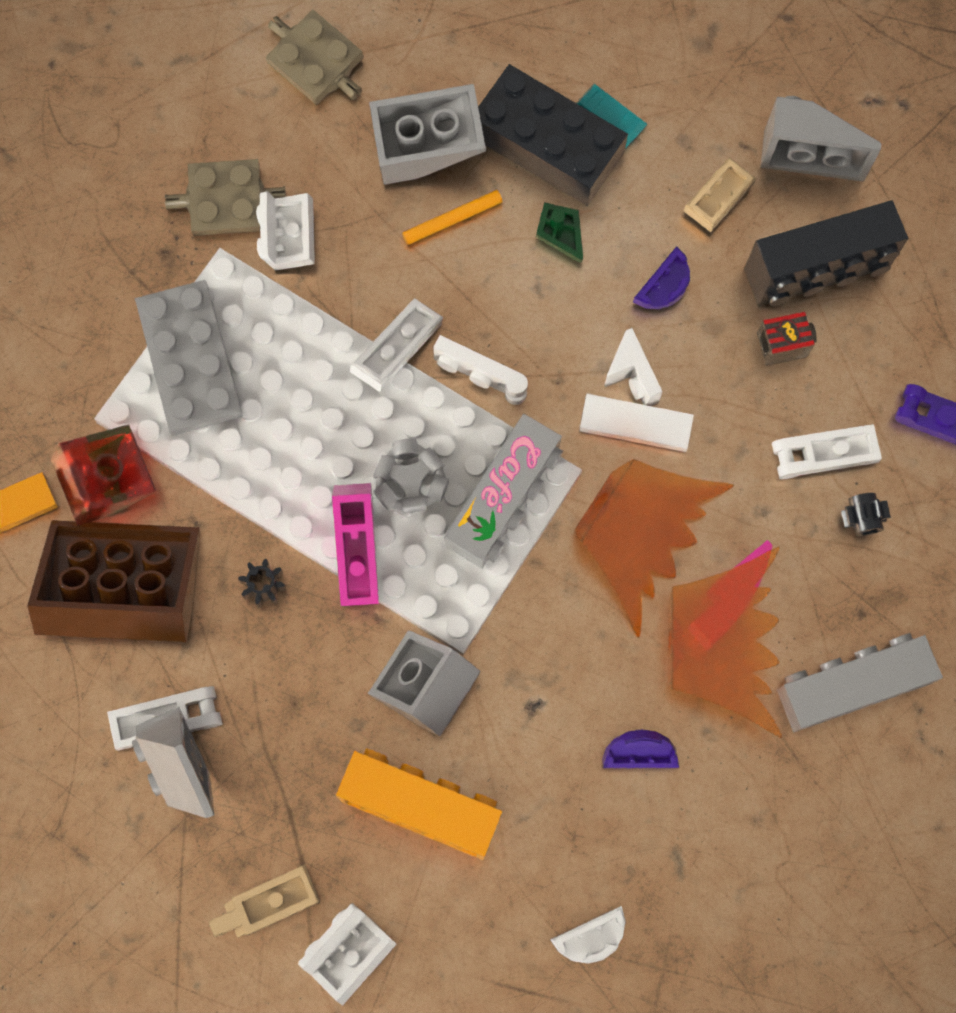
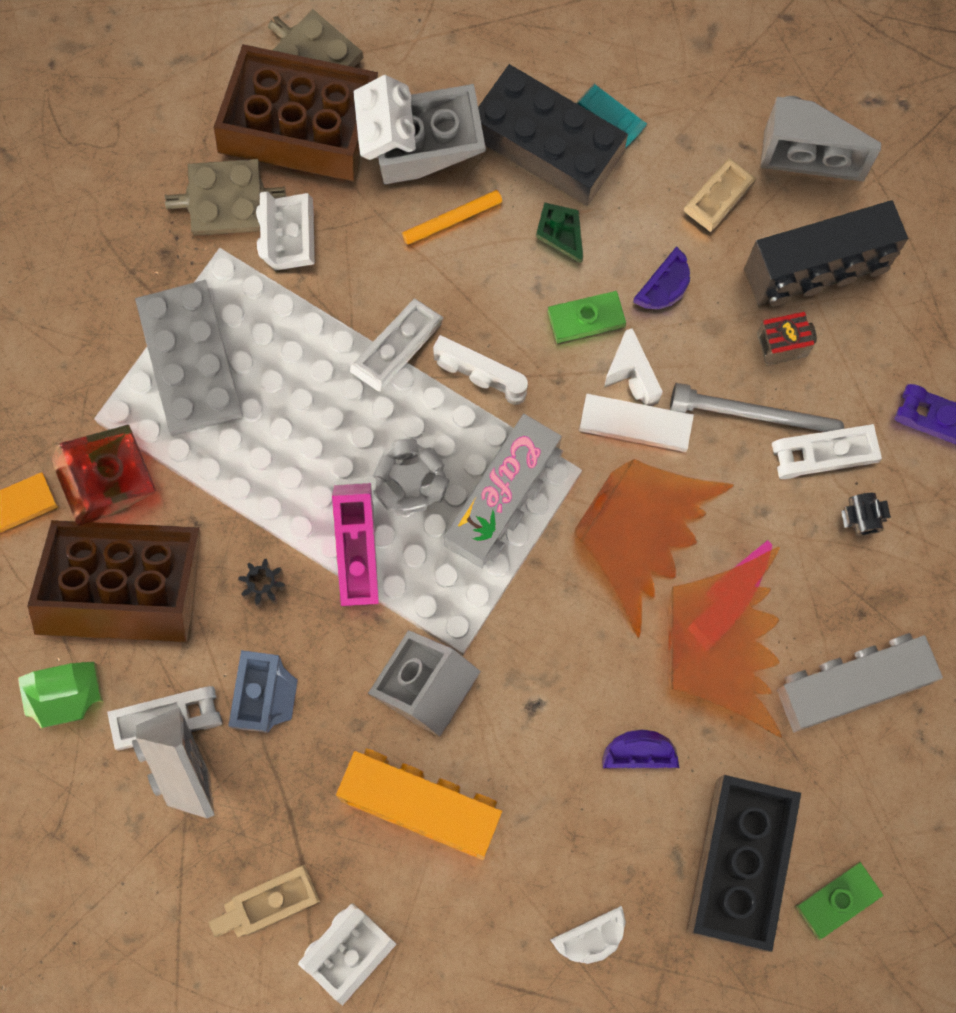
(60, 693): none -> bright green slope
(262, 693): none -> sand blue slope
(292, 112): none -> reddish brown slope
(384, 117): none -> white bracket
(586, 317): none -> bright green plate
(685, 398): none -> light grey piece
(744, 863): none -> black brick
(839, 900): none -> bright green plate

